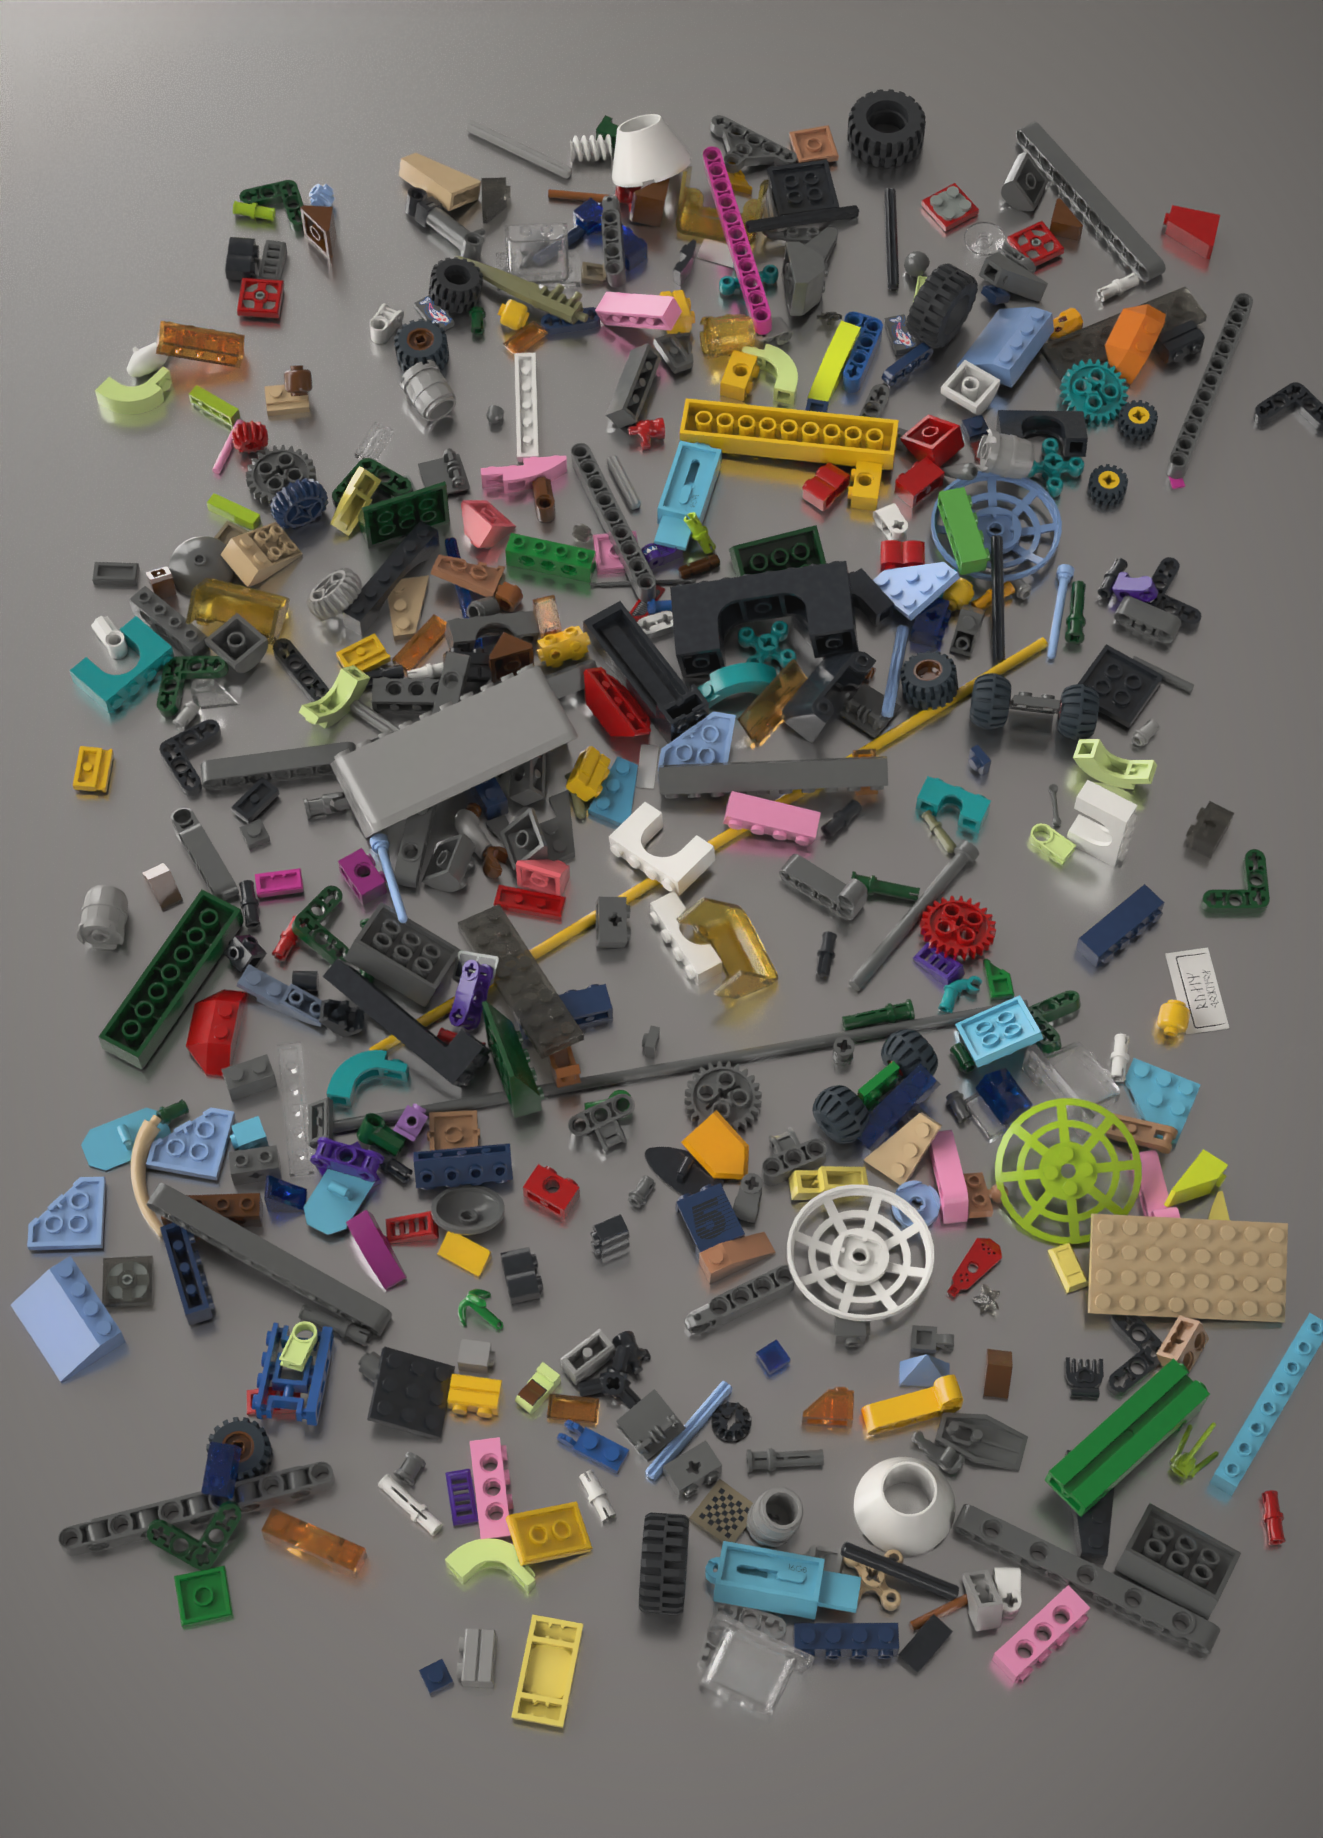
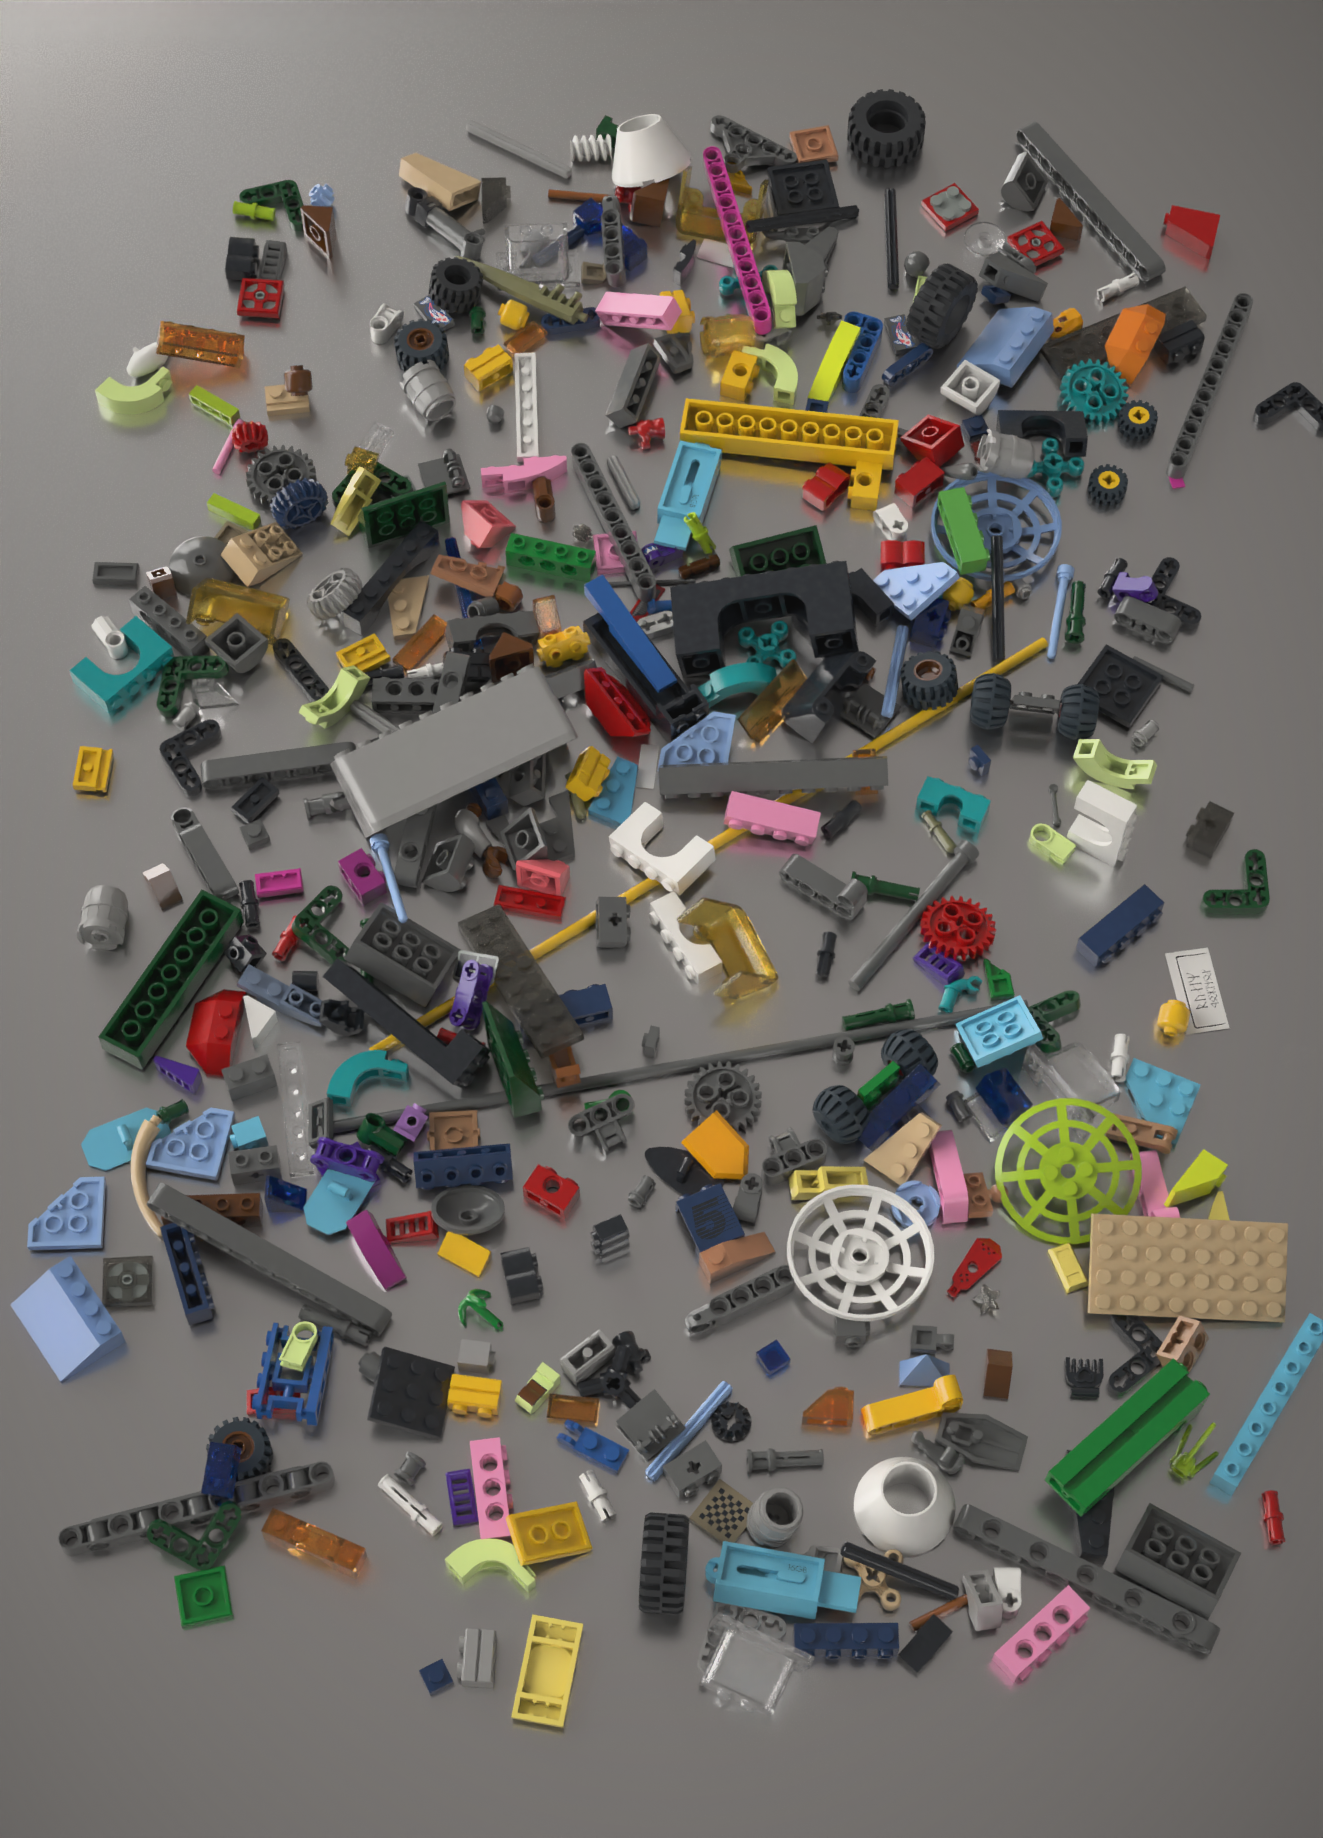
(184, 1075): none -> dark purple slope
(260, 1019): none -> white slope
(362, 458): none -> clear yellow bracket
(488, 367): none -> yellow brick
(629, 633): none -> blue slope
(783, 296): none -> yellowish green arch

